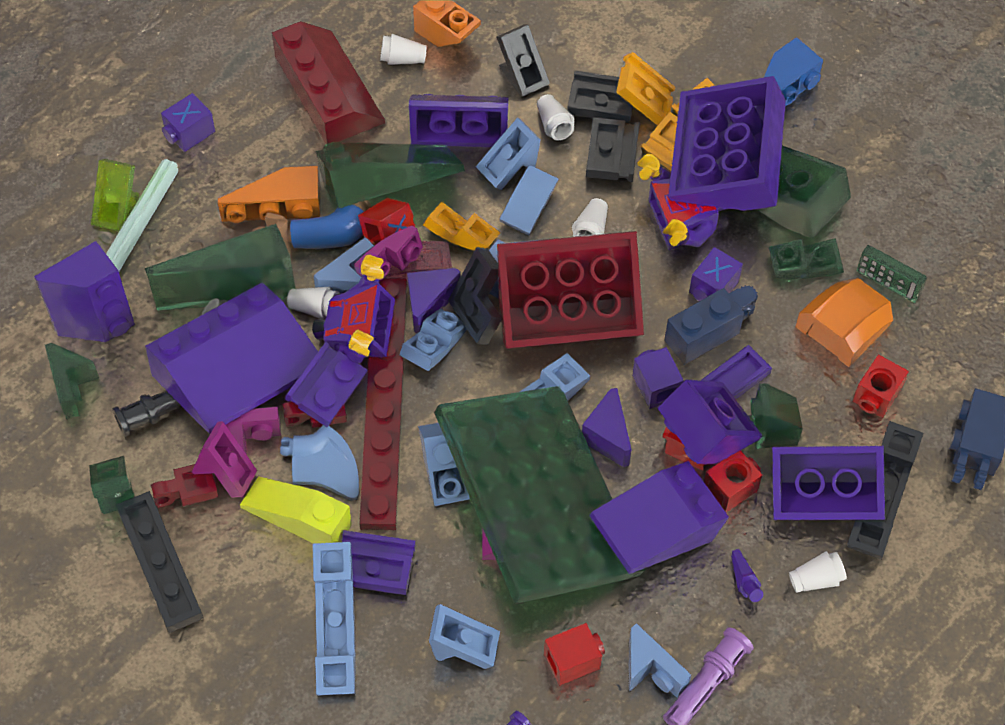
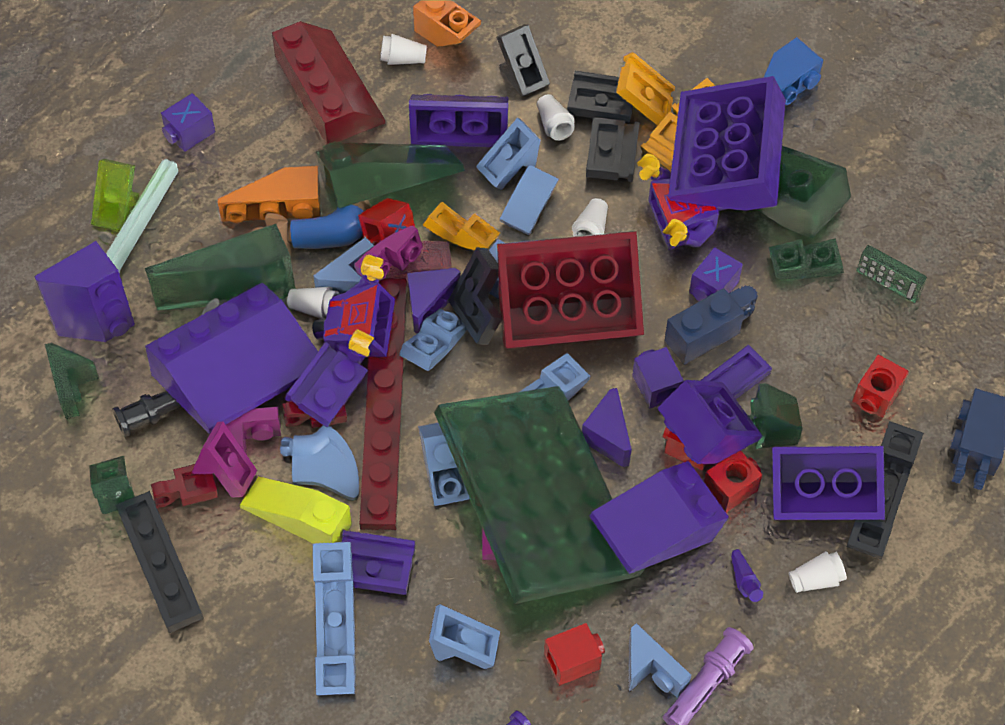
(846, 318): orange slope -> none

